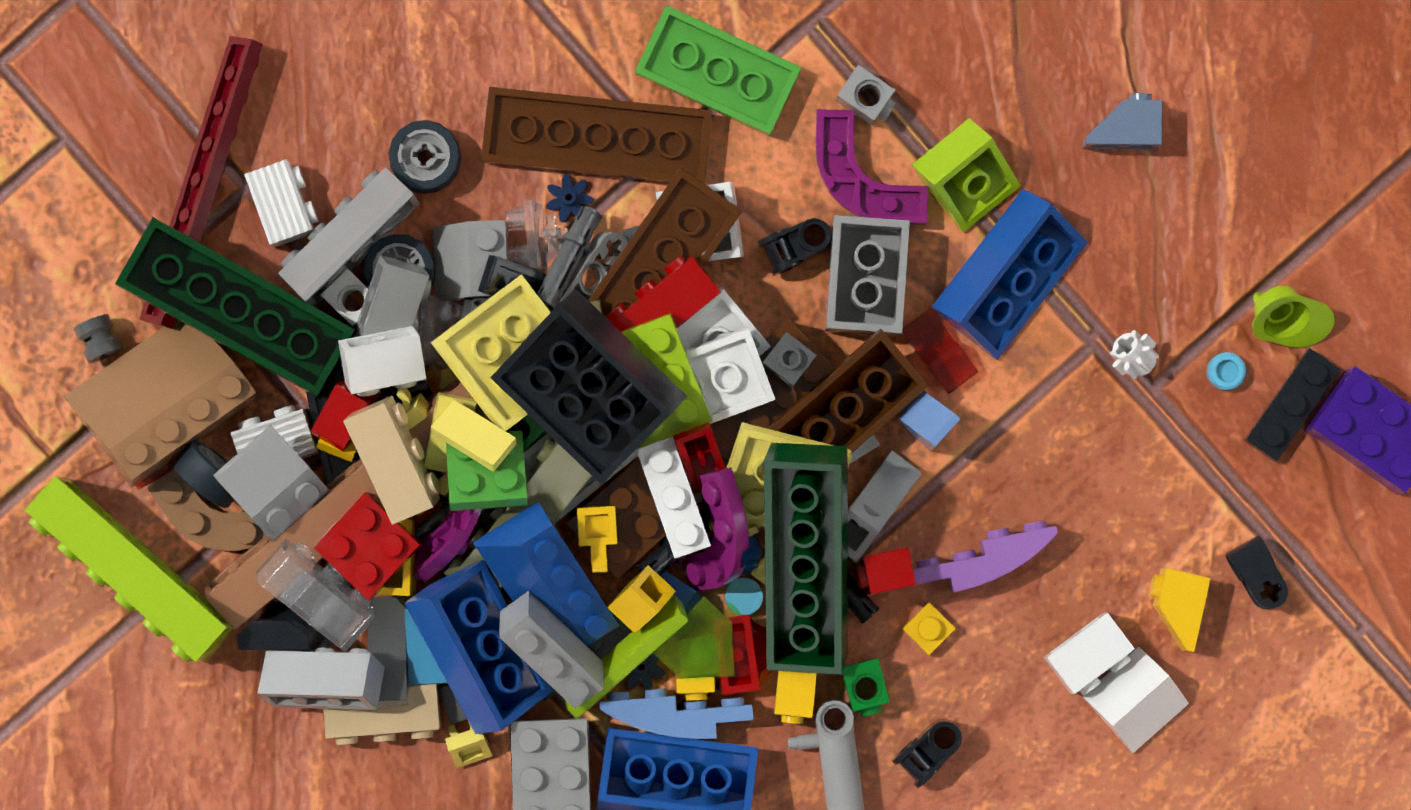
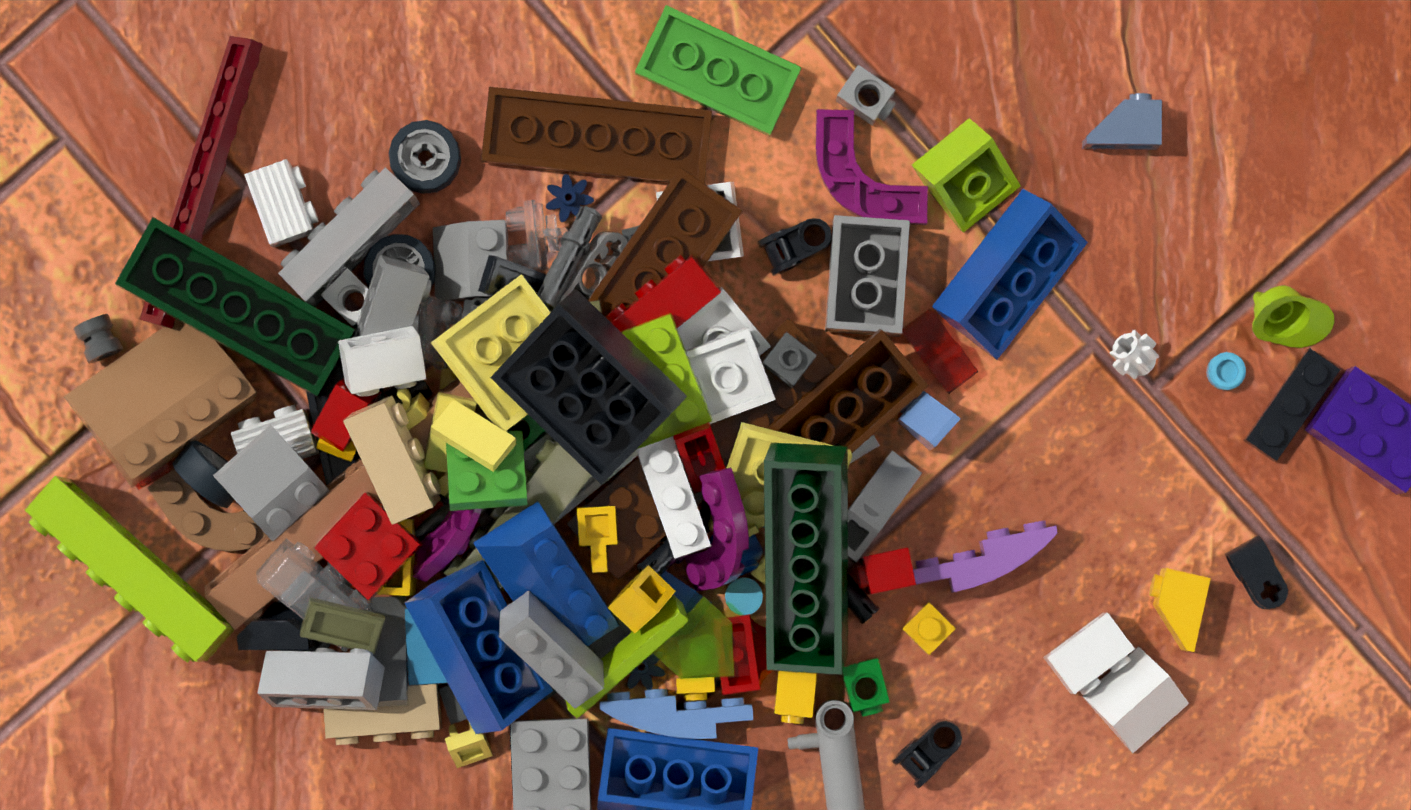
(342, 625): none -> olive tile

